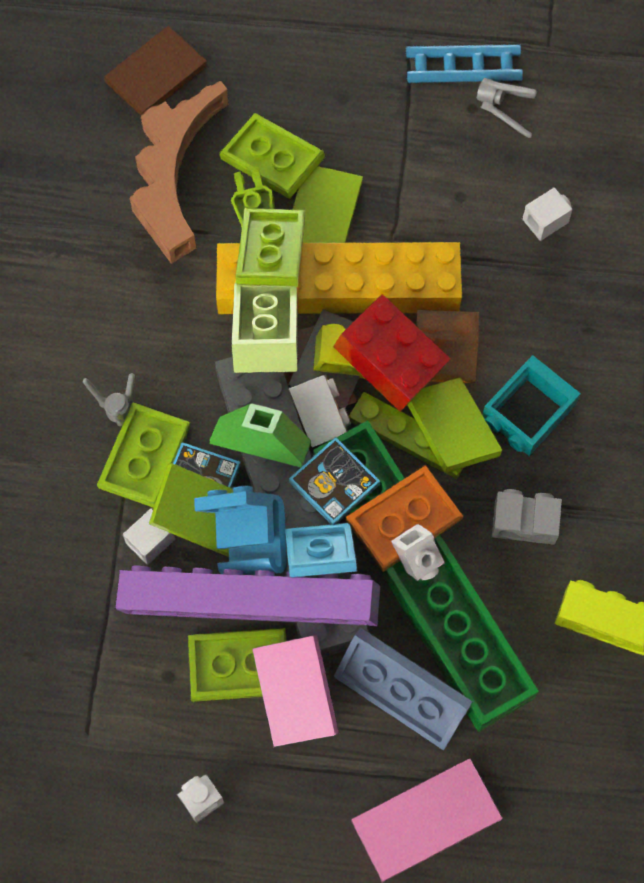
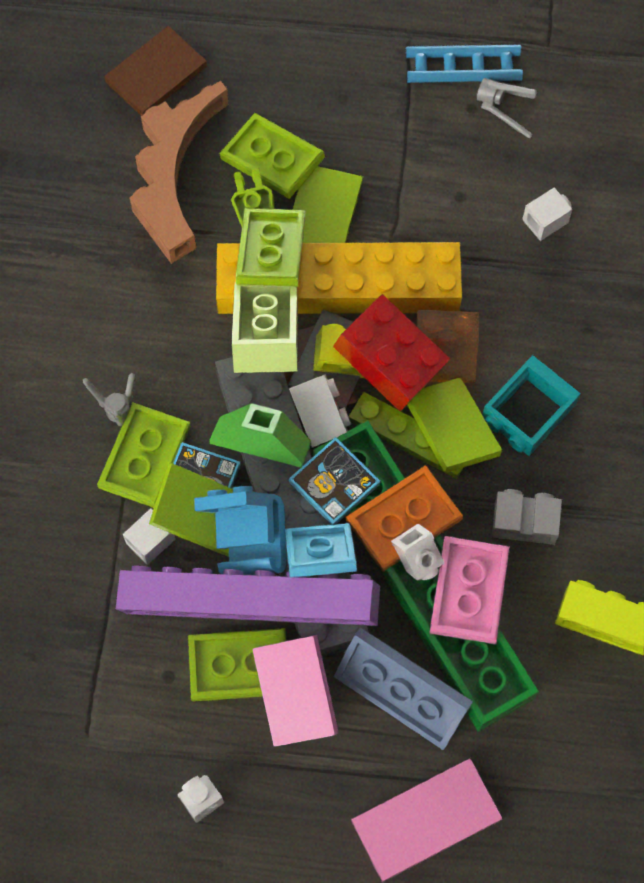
(469, 590): none -> bright pink tile

